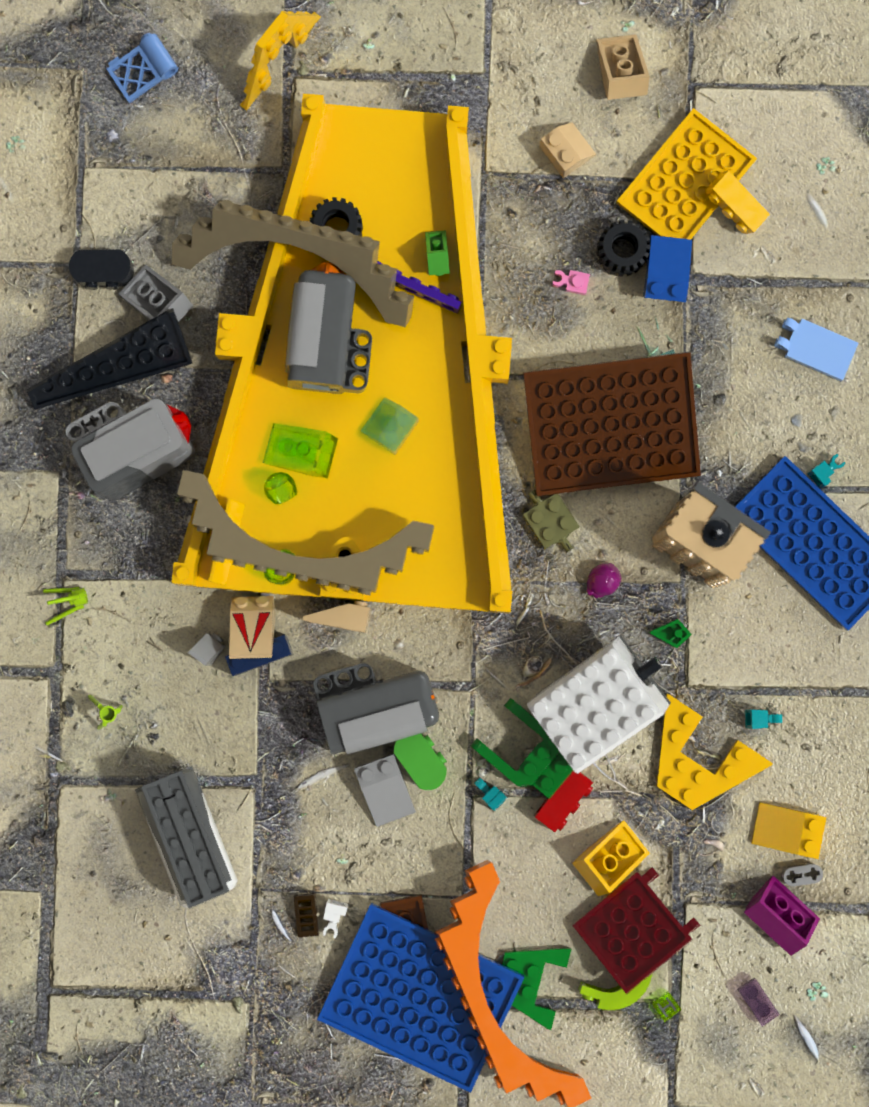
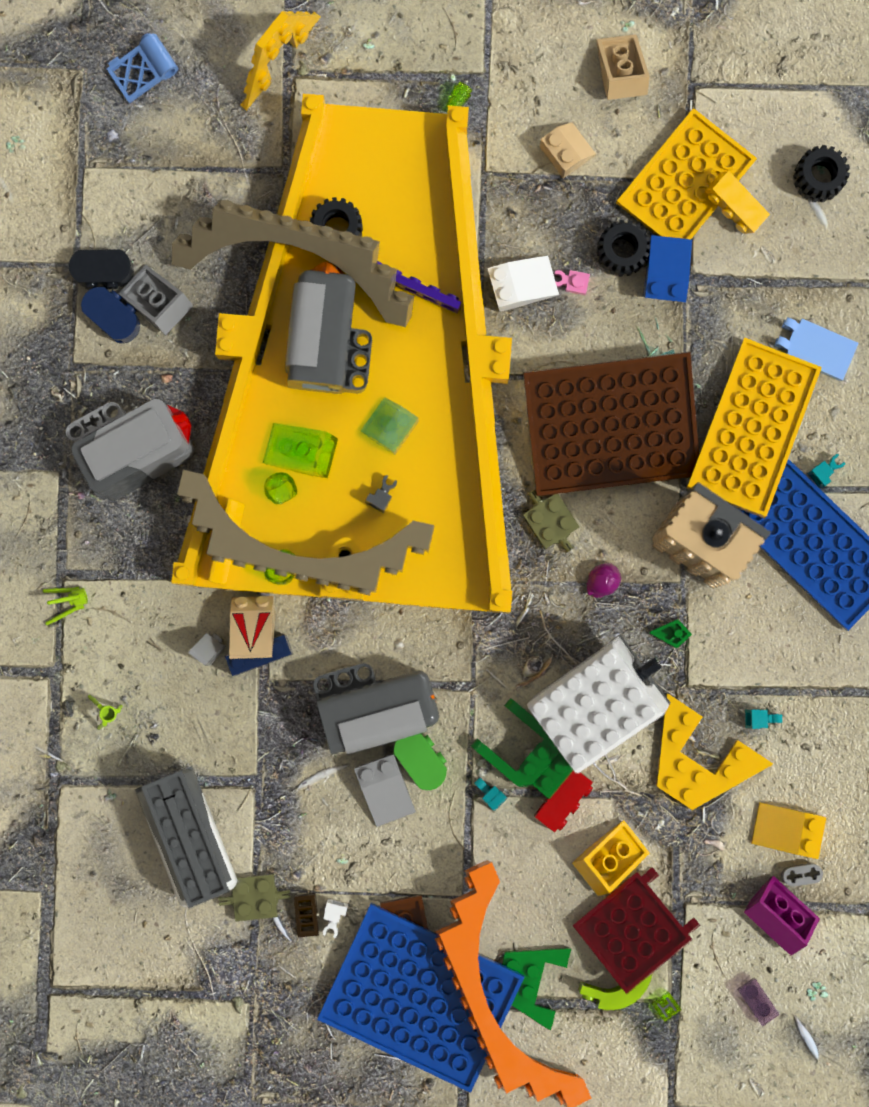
(111, 314): none -> dark blue brick
(133, 356): black wing -> none
(255, 898): none -> olive plate
(348, 617): tan slope -> none
(381, 498): none -> dark grey piece
(437, 253): bright green slope -> none
(459, 95): none -> clear neon green cone
(522, 282): none -> white slope
(755, 426): none -> yellow plate
(829, 159): none -> black tyre

